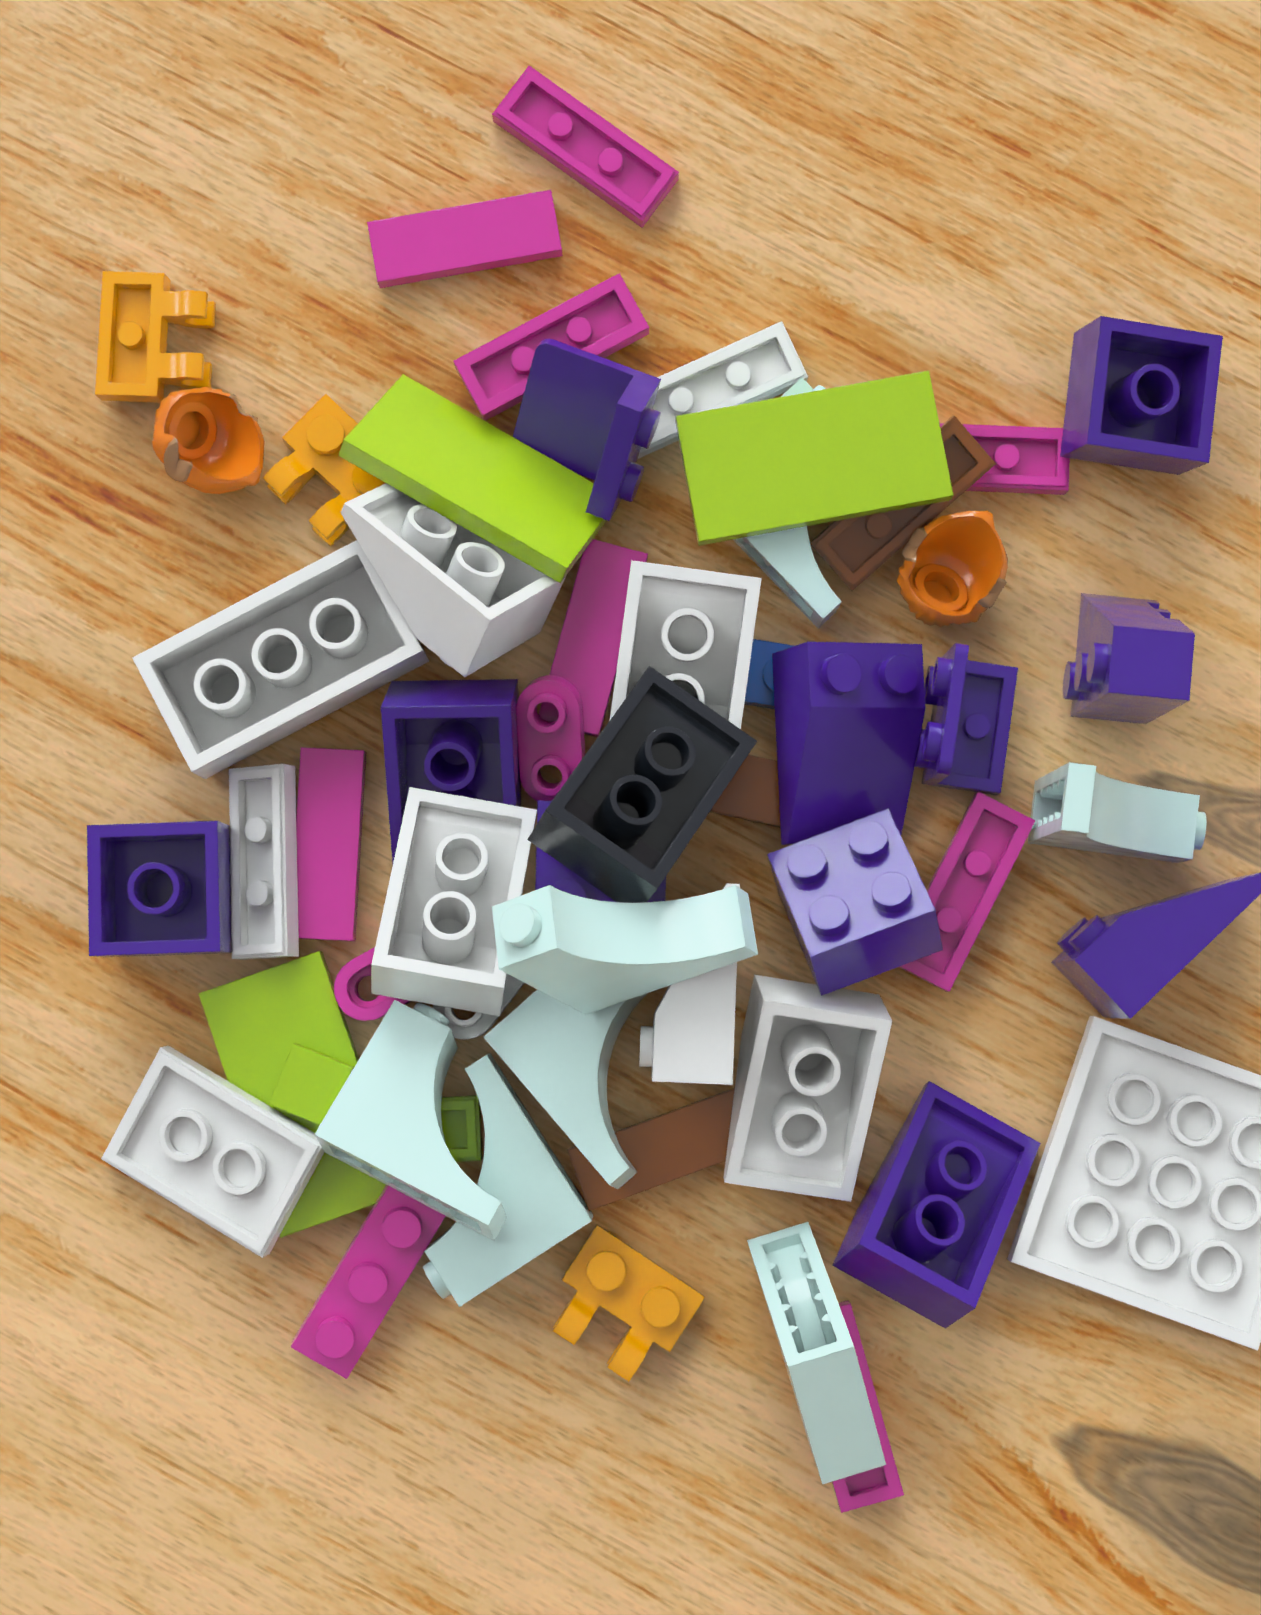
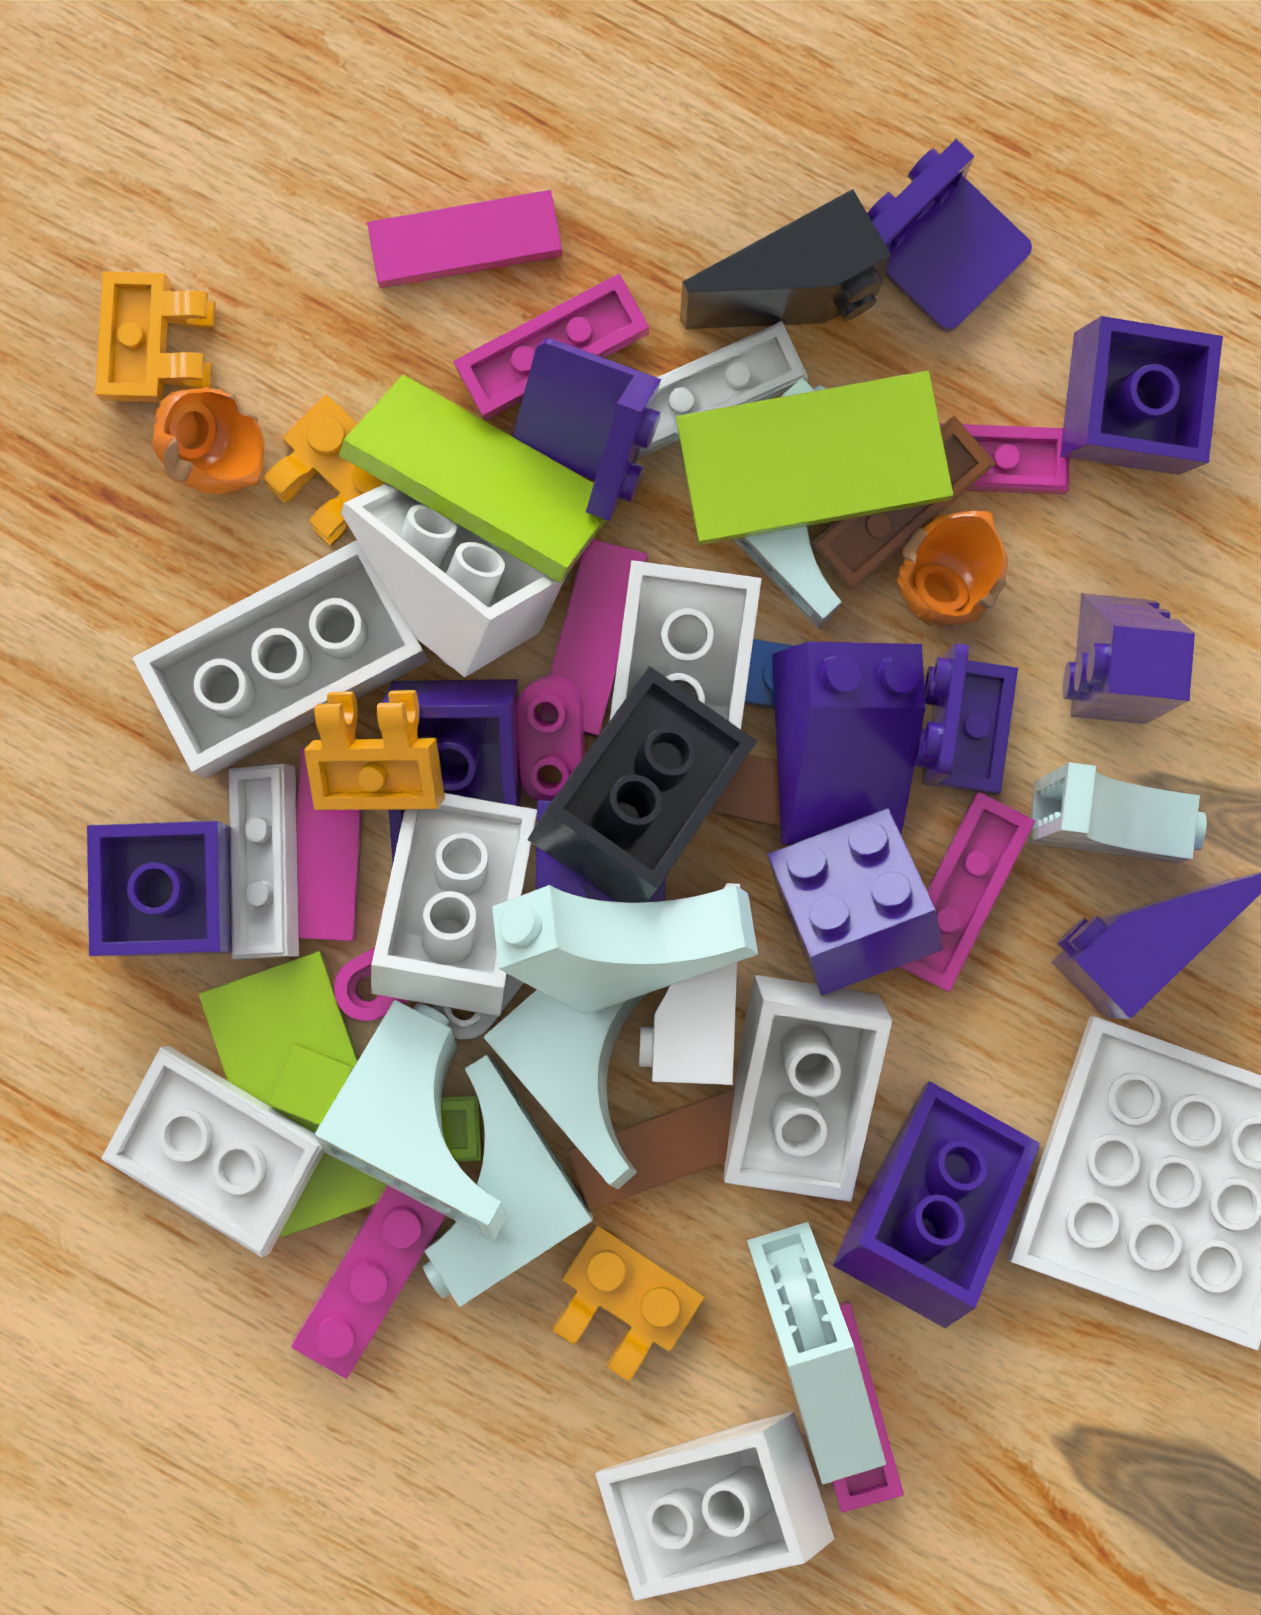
(373, 772): none -> light orange plate
(585, 146): dark pink tile -> none
(716, 1508): none -> white slope
(796, 275): none -> black slope
(947, 239): none -> dark purple bracket

